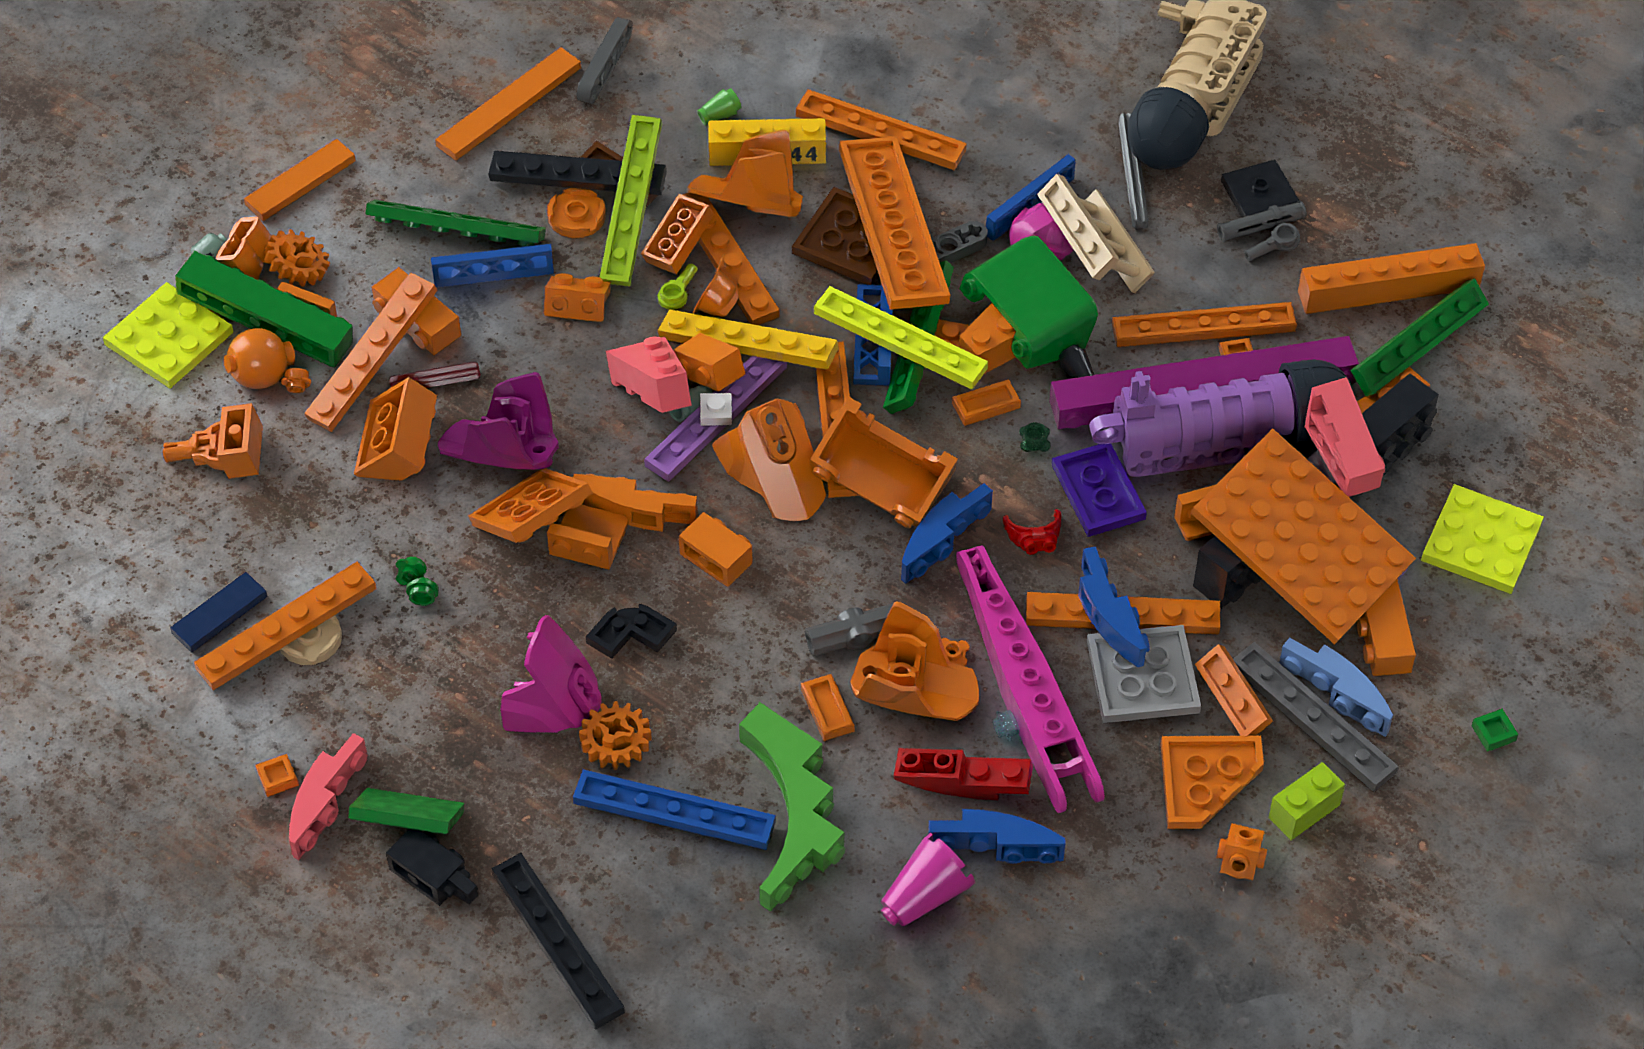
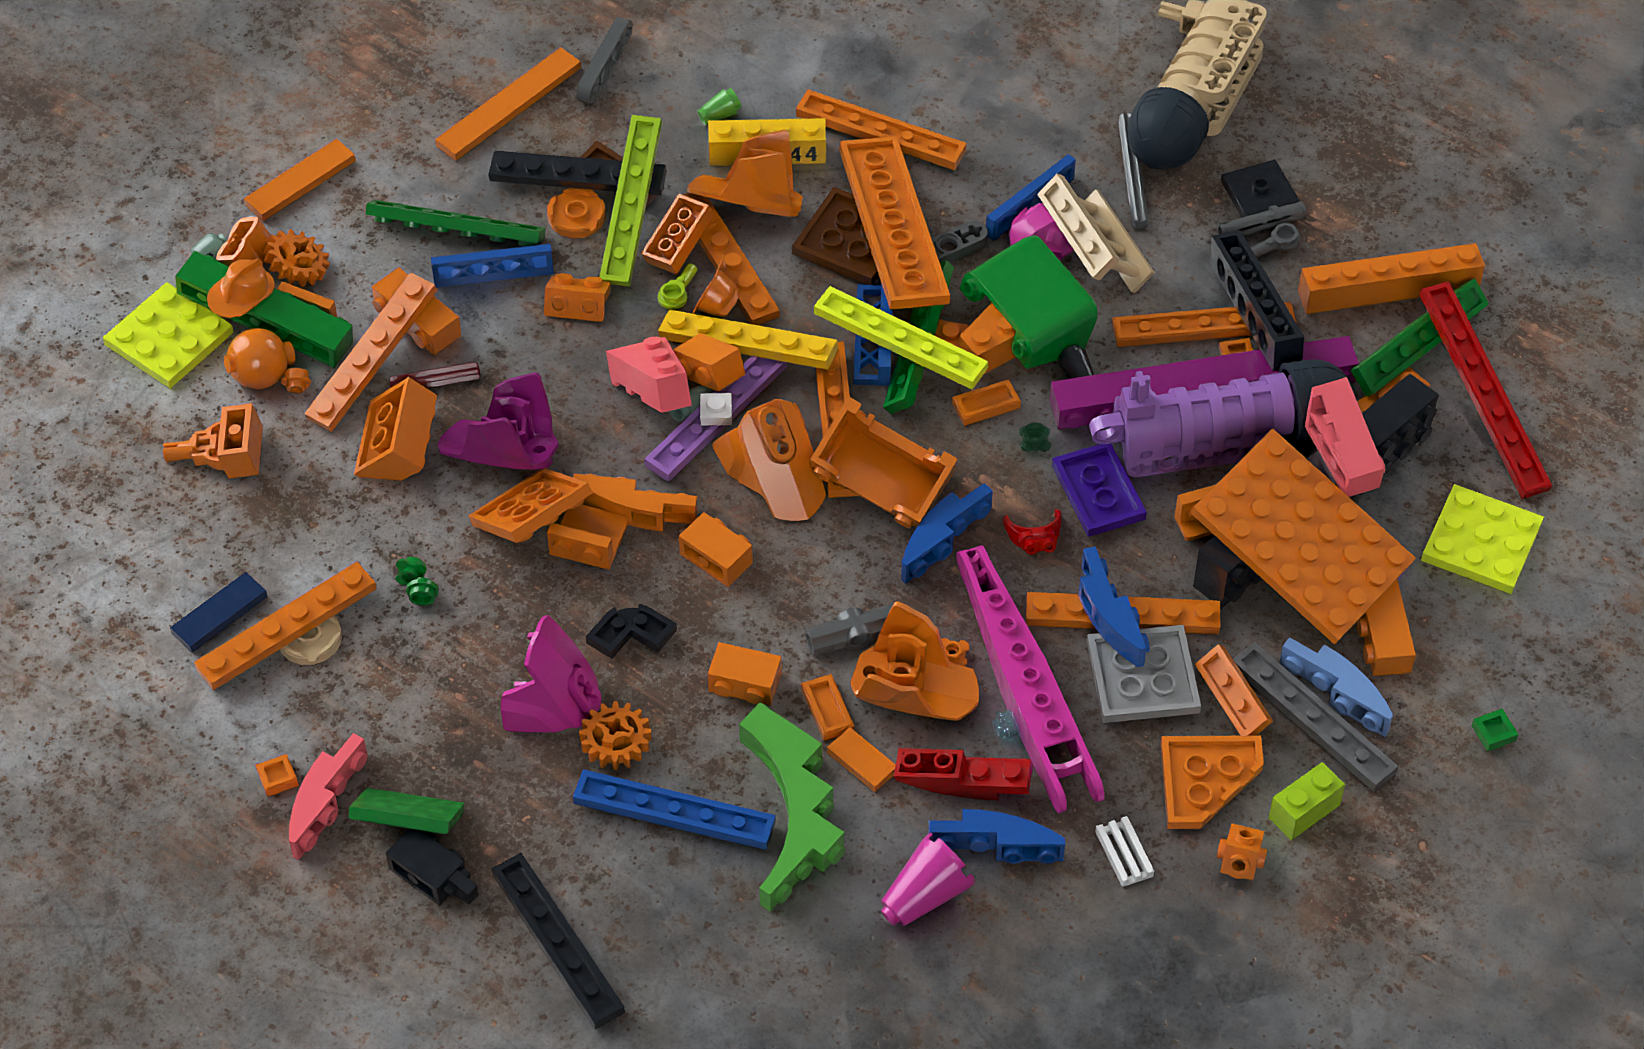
(240, 289): none -> orange piece
(744, 674): none -> orange brick
(861, 759): none -> orange tile
(1114, 829): none -> white tile
(1256, 299): none -> black brick
(1485, 390): none -> red tile

